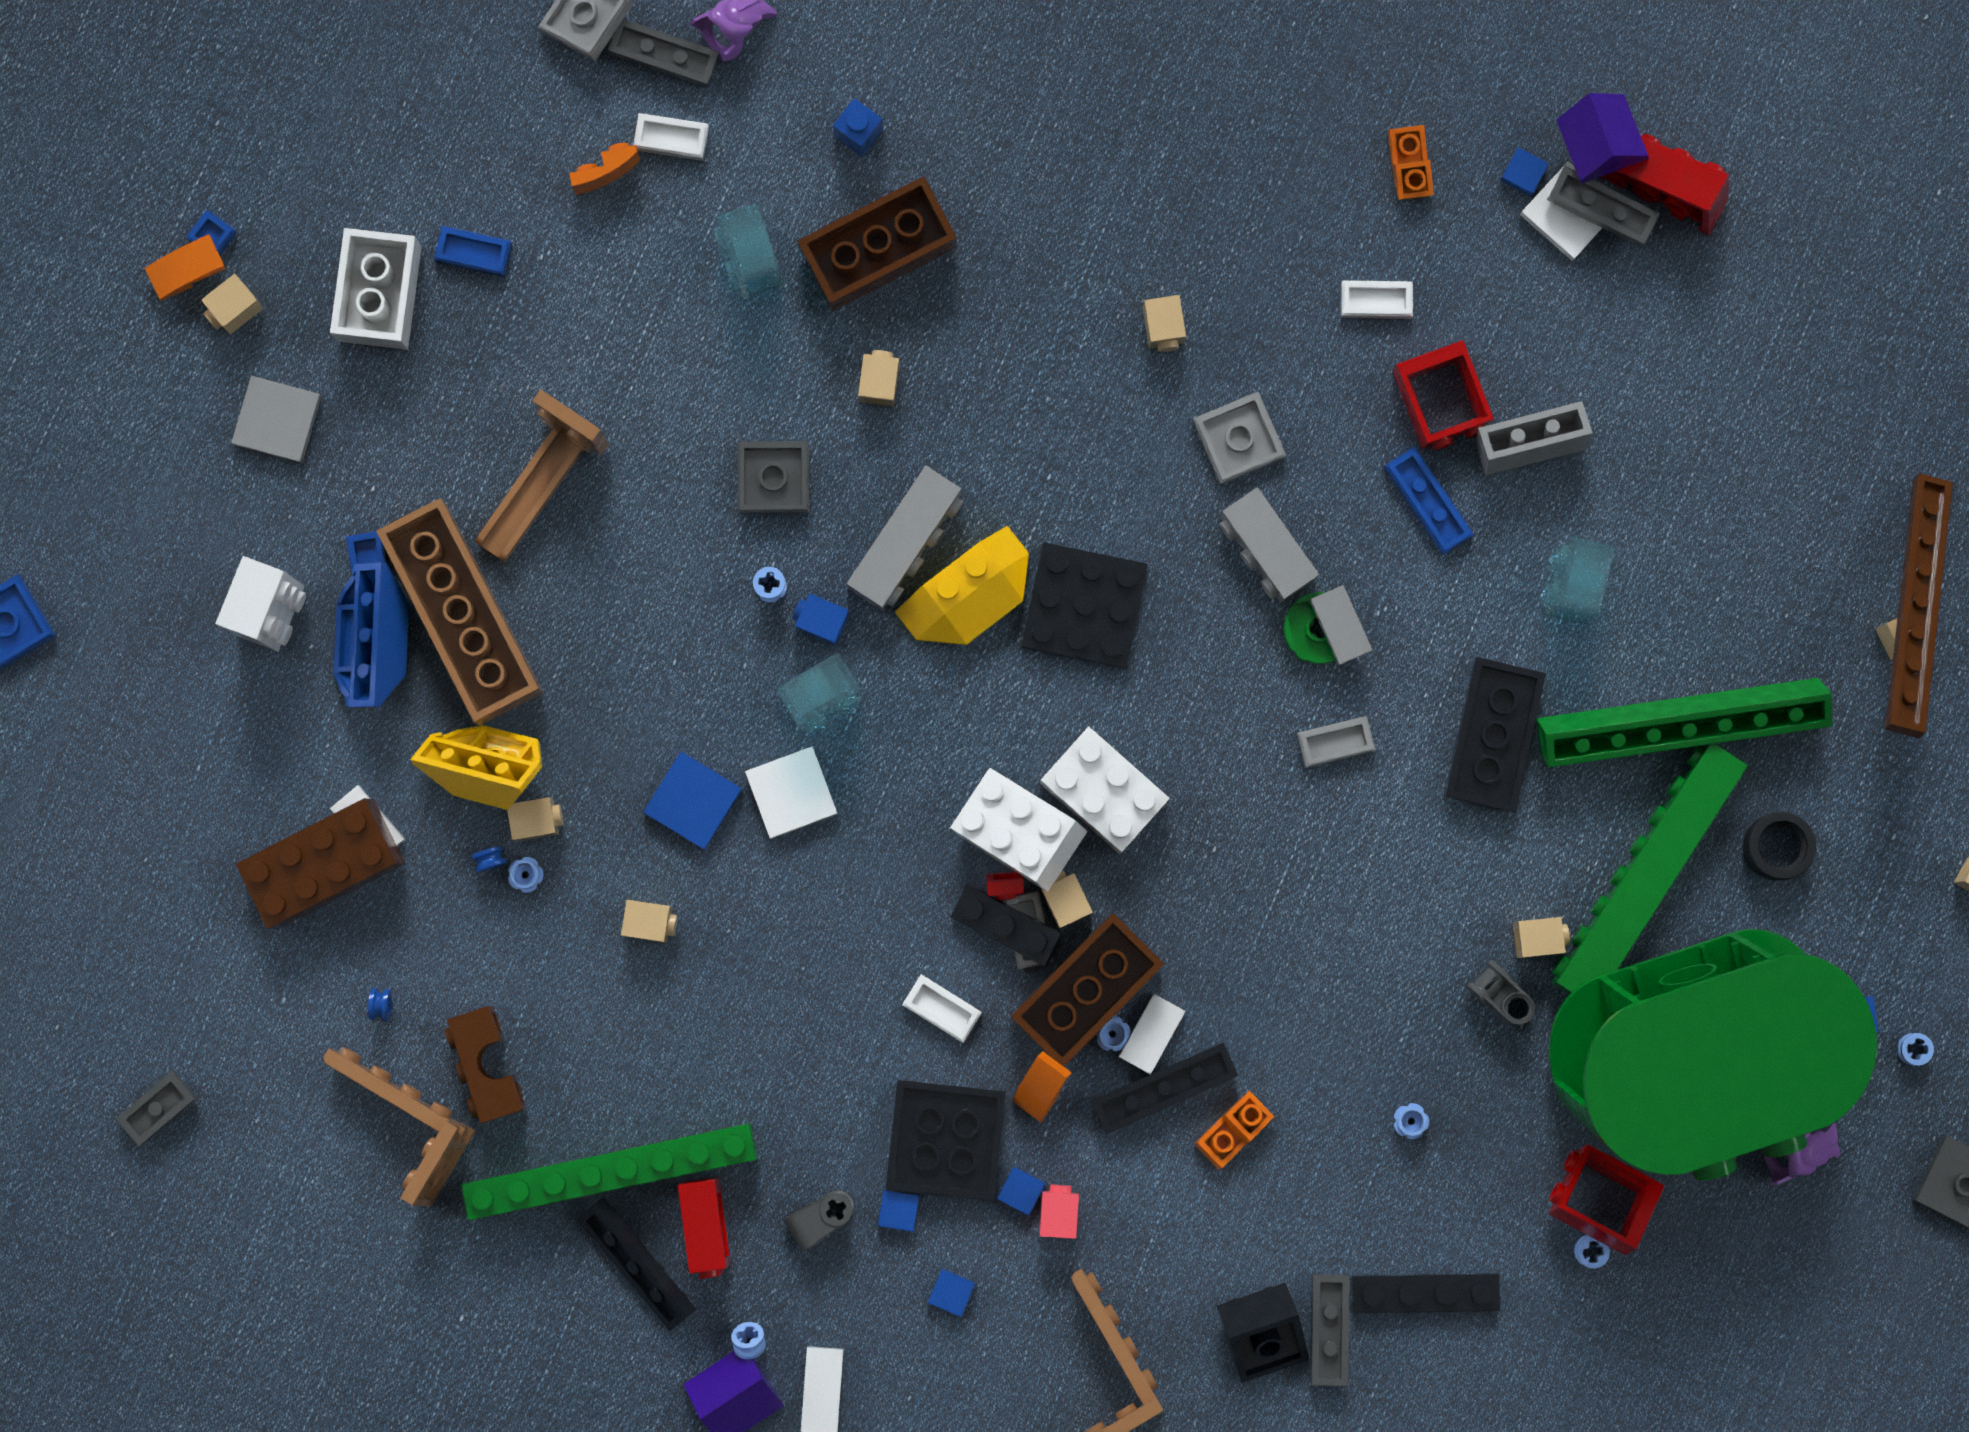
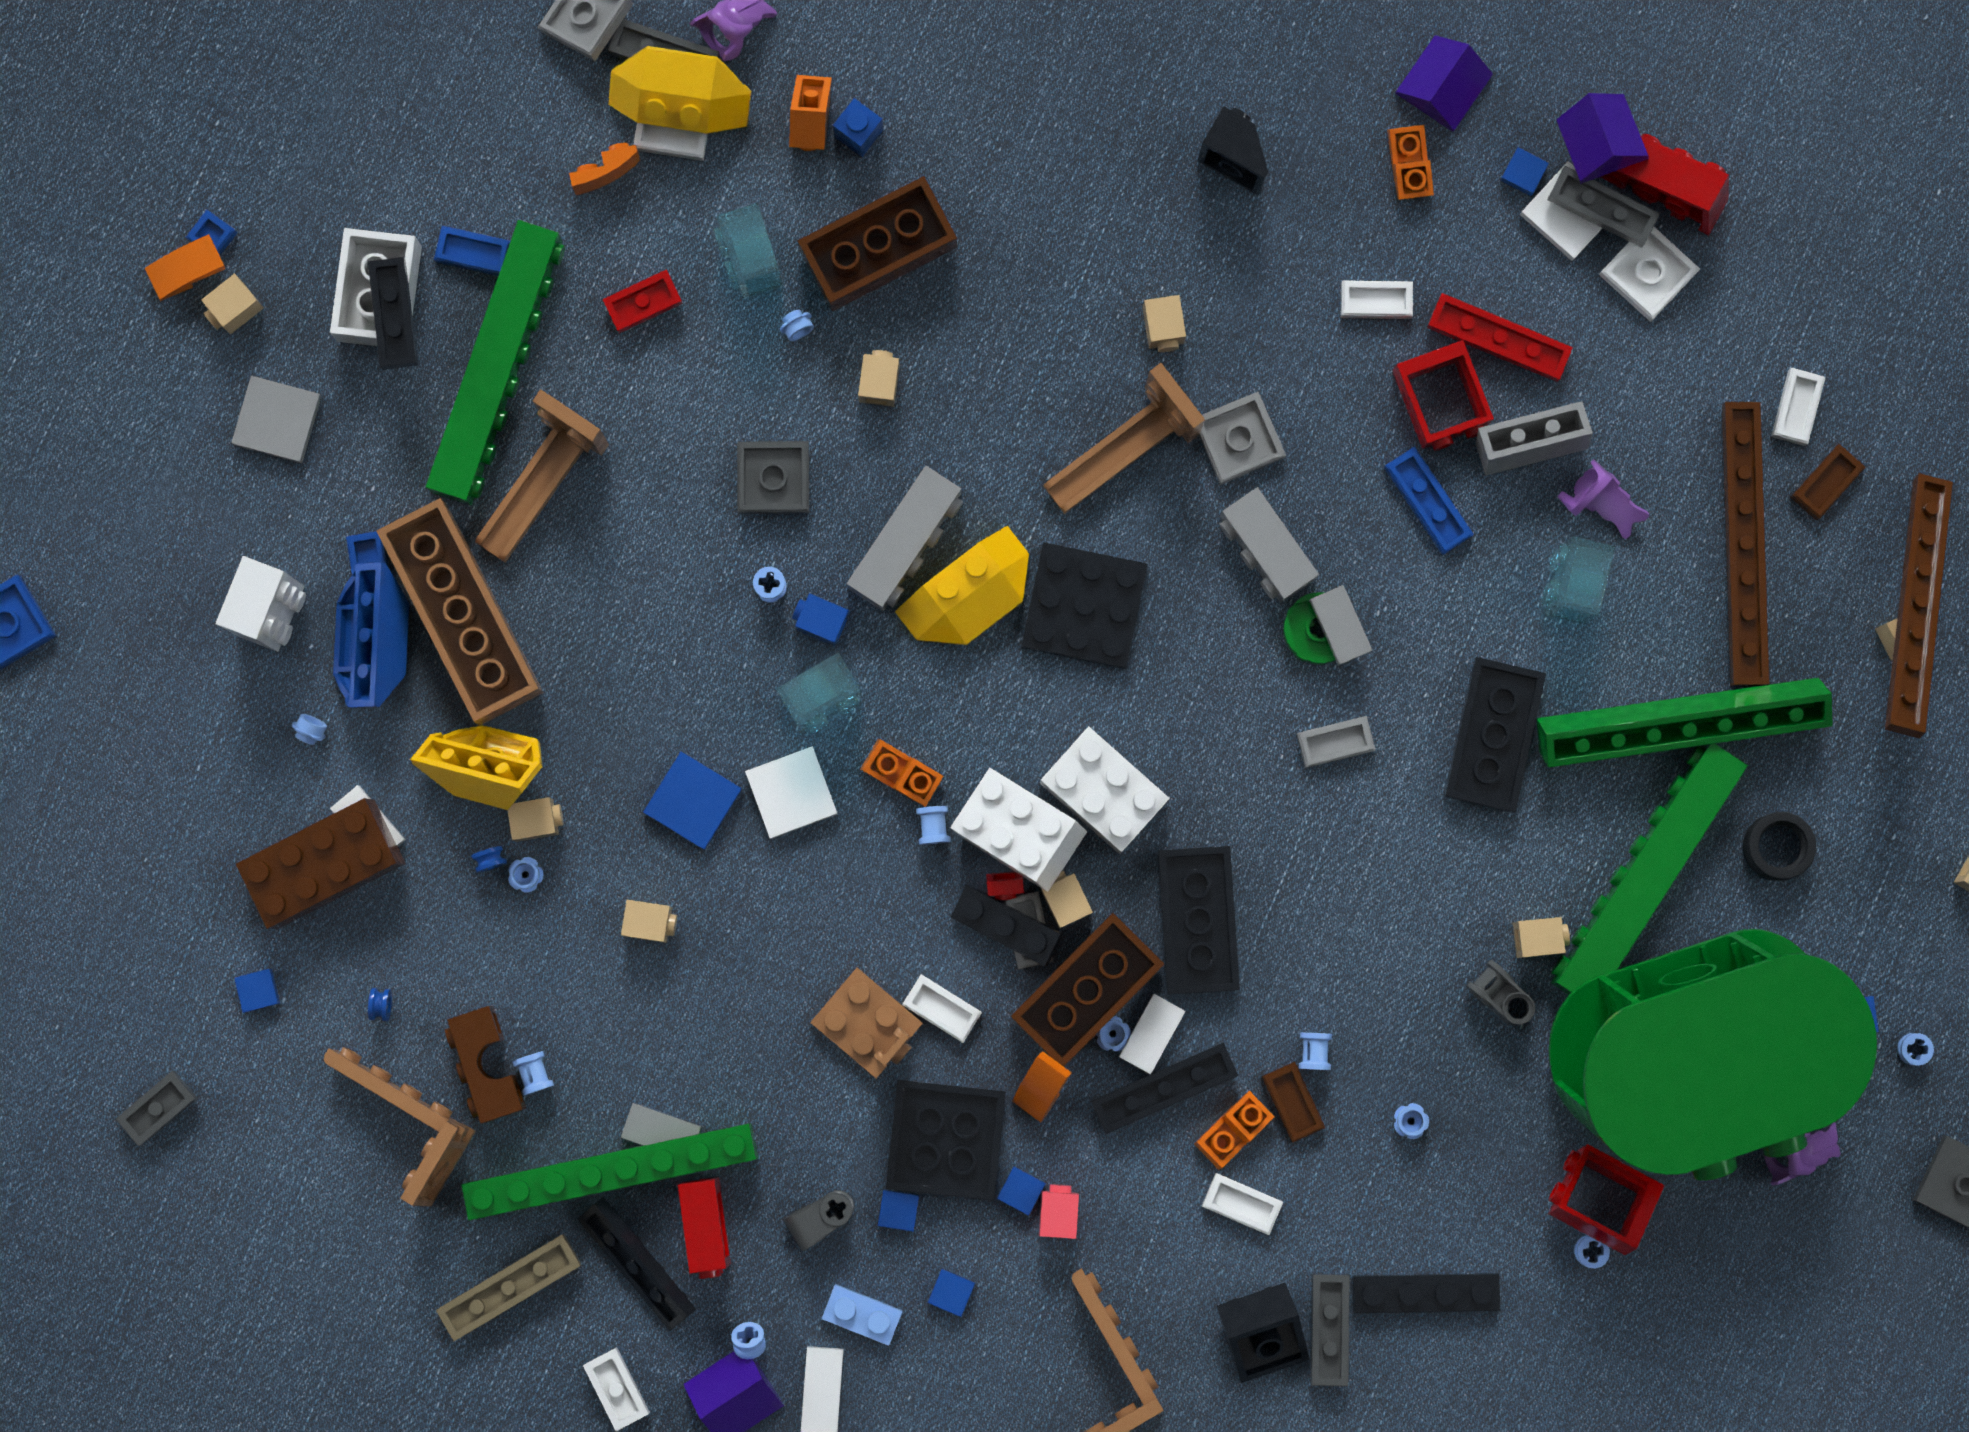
(257, 990): none -> blue tile
(309, 729): none -> light blue plate
(392, 313): none -> black plate
(495, 363): none -> green brick
(508, 1287): none -> dark tan plate
(533, 1073): none -> light blue bush
(616, 1389): none -> white plate
(642, 301): none -> red plate
(651, 1126): none -> light grey tile
(679, 91): none -> yellow wedge
(796, 325): none -> light blue plate
(810, 112): none -> orange slope
(862, 1314): none -> light blue plate
(867, 1023): none -> medium nougat bracket
(901, 772): none -> orange slope
(933, 825): none -> light blue bush
(1167, 413): none -> medium nougat bracket
(1198, 920): none -> black plate
(1235, 150): none -> black slope
(1242, 1204): none -> white tile
(1293, 1102): none -> reddish brown tile
(1315, 1051): none -> light blue bush
(1445, 81): none -> dark purple slope
(1499, 337): none -> red plate
(1601, 492): none -> medium lavender hair
(1649, 274): none -> white tile
(1745, 544): none -> reddish brown plate
(1798, 406): none -> white tile
(1827, 482): none -> reddish brown tile

